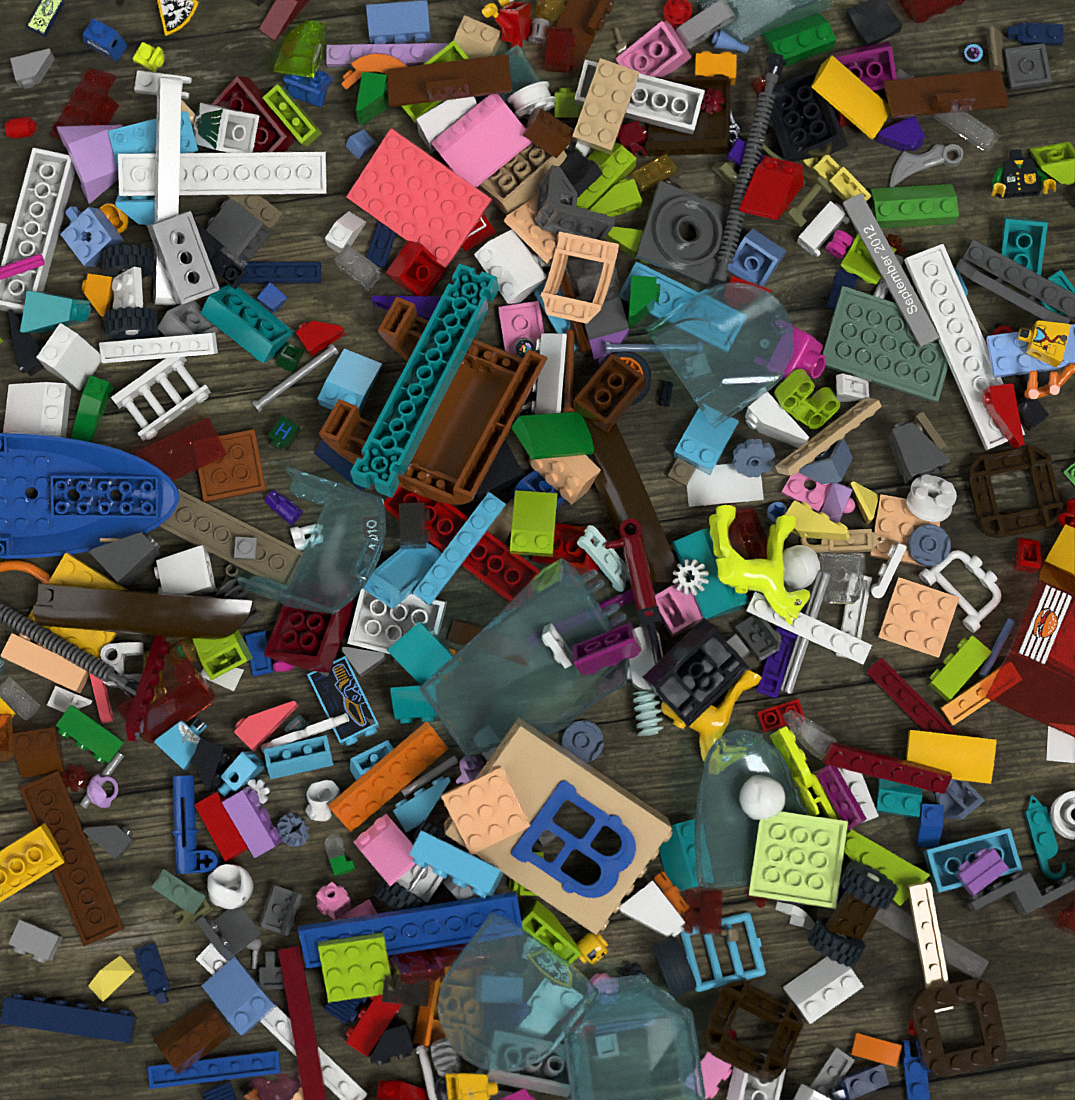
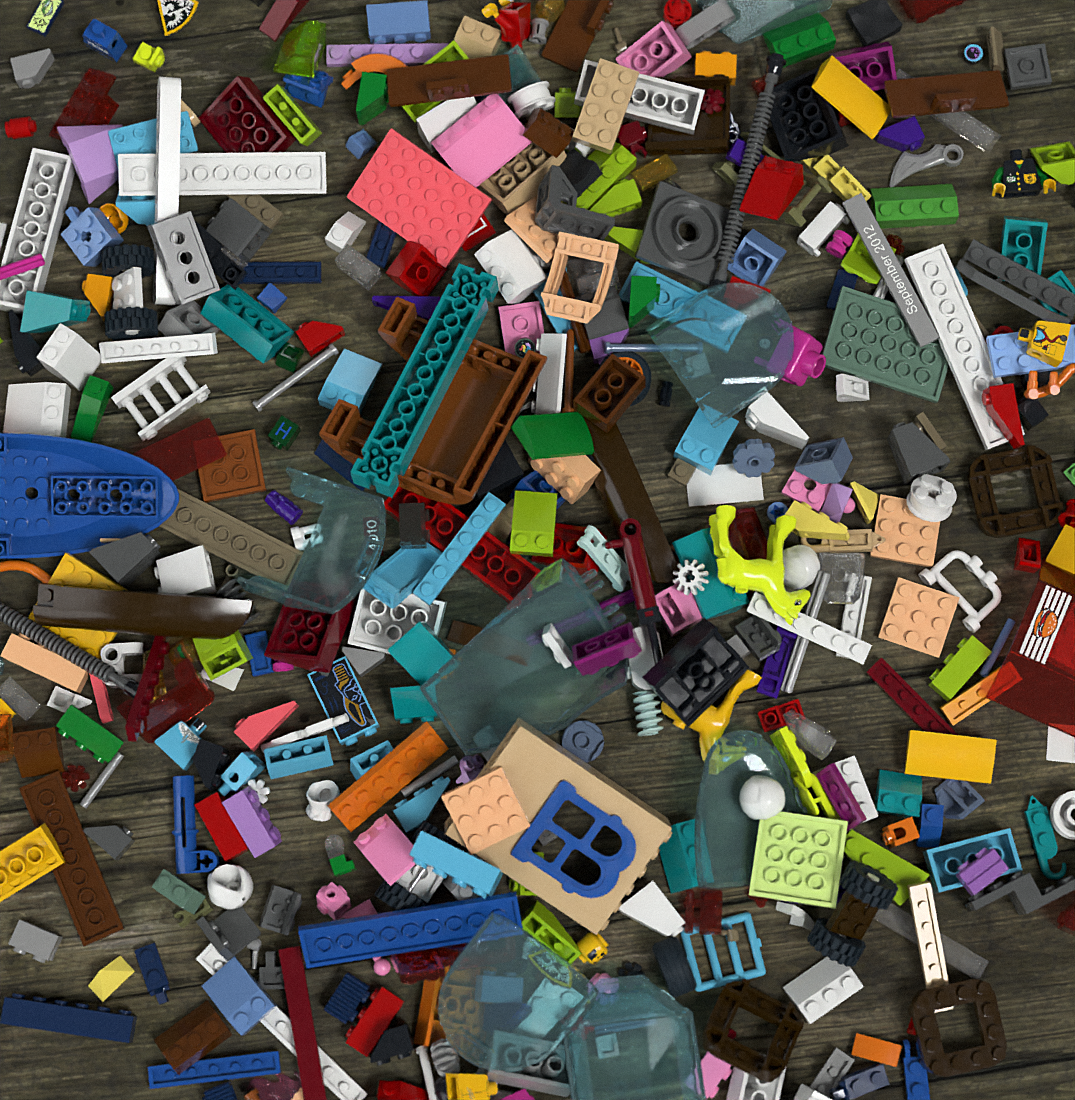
(97, 794): lavender piece -> none
(147, 83): white hinge -> none
(225, 128): white slope -> none
(245, 548): light grey plate -> none
(285, 825): sand blue gear -> none
(296, 724): clear light blue slope -> none
(354, 966): lime plate -> none
(403, 993): clear smoke brick -> none
(558, 49): clear red brick -> none
(671, 892): orange pin -> none
(724, 41): medium blue cone -> none
(813, 411): lime beam -> none
(824, 439): tan plate -> none
(887, 570): white plate -> none
(887, 768): dark red plate -> none
(904, 830): none -> orange brick
(929, 545): sand blue tile -> none
(1037, 34): dark blue hinge -> none

